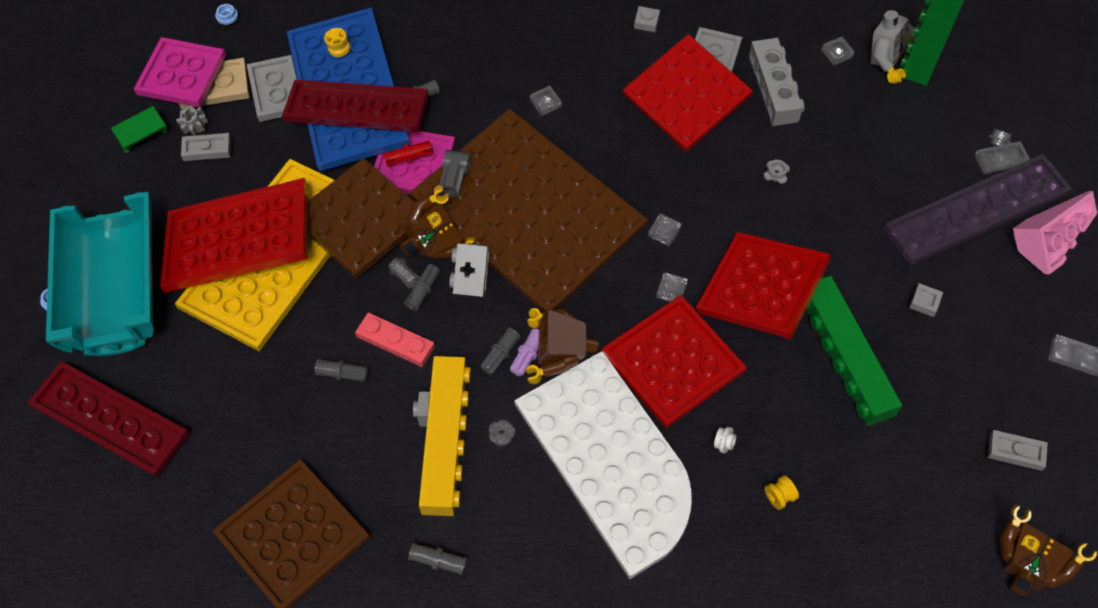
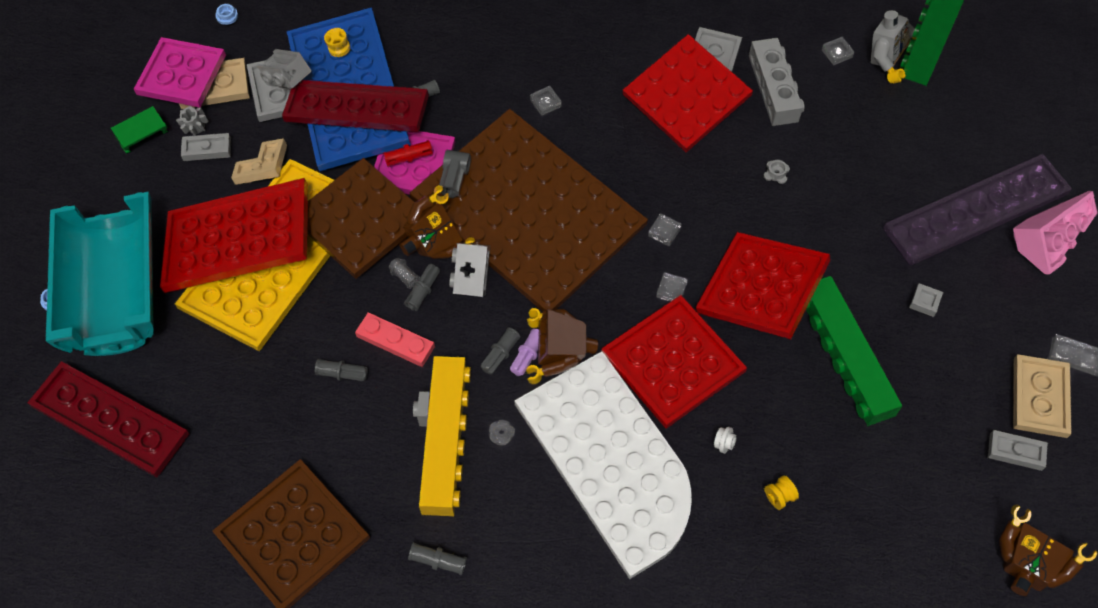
(265, 166): none -> tan plate
(284, 68): none -> light grey hinge
(647, 19): light grey plate -> none
(1000, 138): clear plate -> none
(1001, 157): clear plate -> none
(1042, 396): none -> tan plate

